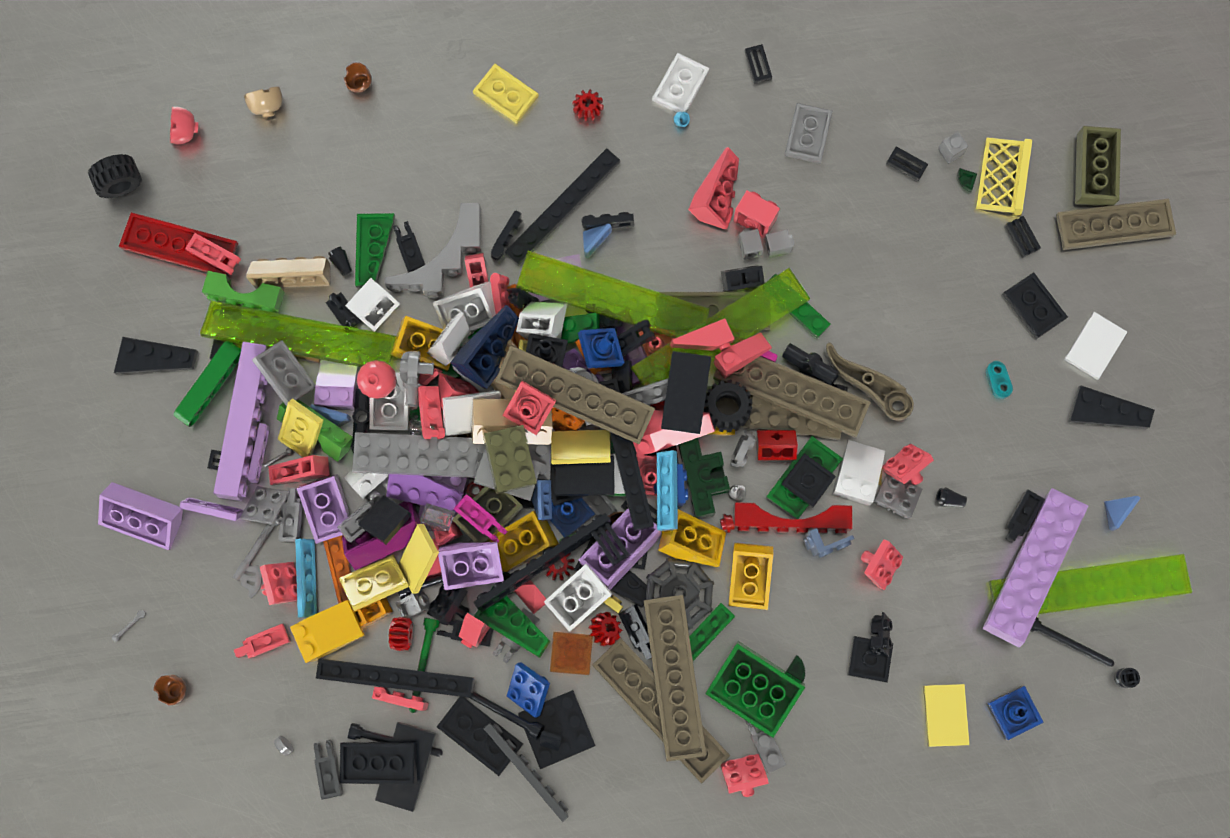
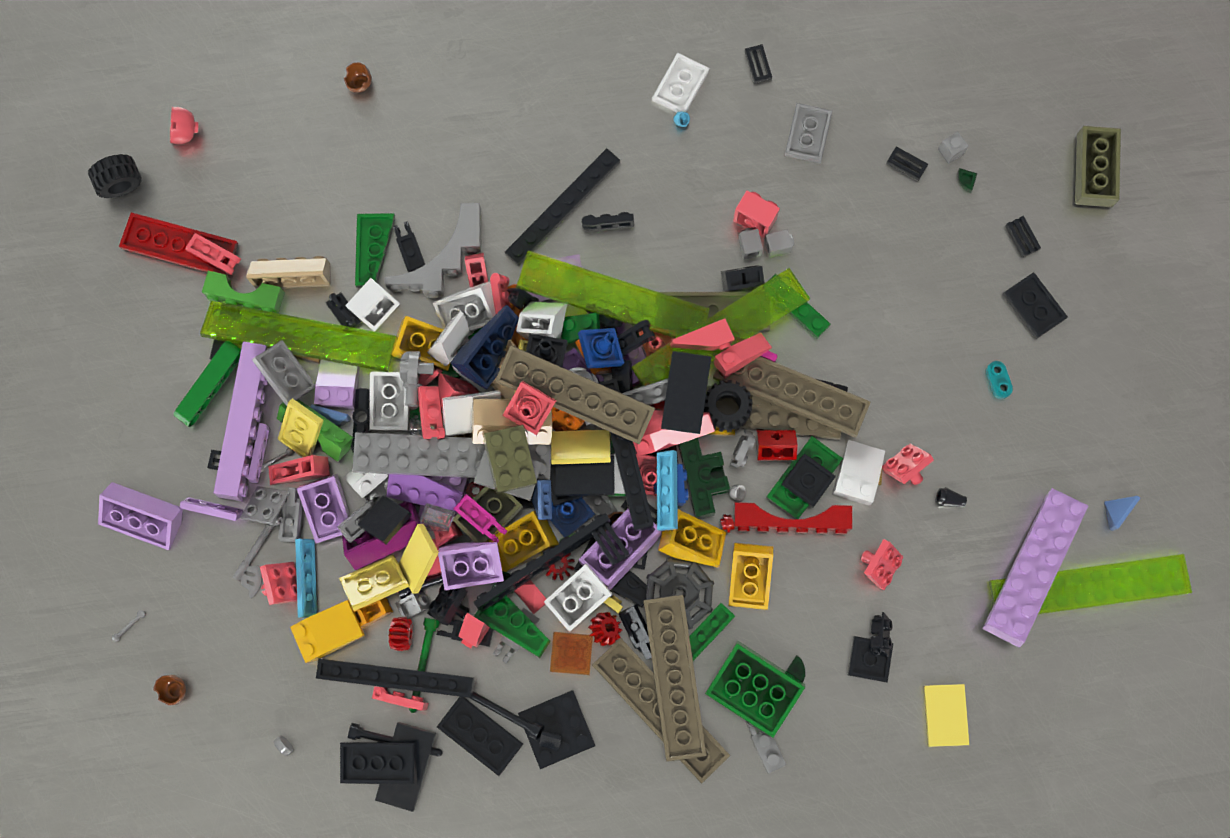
(146, 356): black wing -> none
(263, 642): coral hinge -> none
(264, 101): tan cylinder -> none
(327, 772): dark grey hinge -> none
(338, 565): orange tile -> none
(340, 260): black cone -> none
(376, 379): coral cylinder -> none
(505, 93): light yellow tile -> none
(506, 235): black hinge -> none
(528, 689): blue plate -> none
(532, 777): dark grey plate -> none
(582, 101): red gear -> none
(594, 237): medium blue slope -> none
(714, 197): coral wedge -> none
(744, 774): coral plate -> none
(810, 364): black piece -> none
(815, 544): sand blue bracket -> none
(877, 386): dark tan animal -> none
(898, 496): light grey hinge -> none
(1015, 713): blue plate -> none
(1019, 181): light yellow fence -> none
(1024, 515): black hinge -> none
(1037, 626): black piece -> none
(1095, 345): white tile -> none
(1101, 408): black wing -> none
(1116, 224): dark tan plate -> none
(1123, 680): black wheel -> none

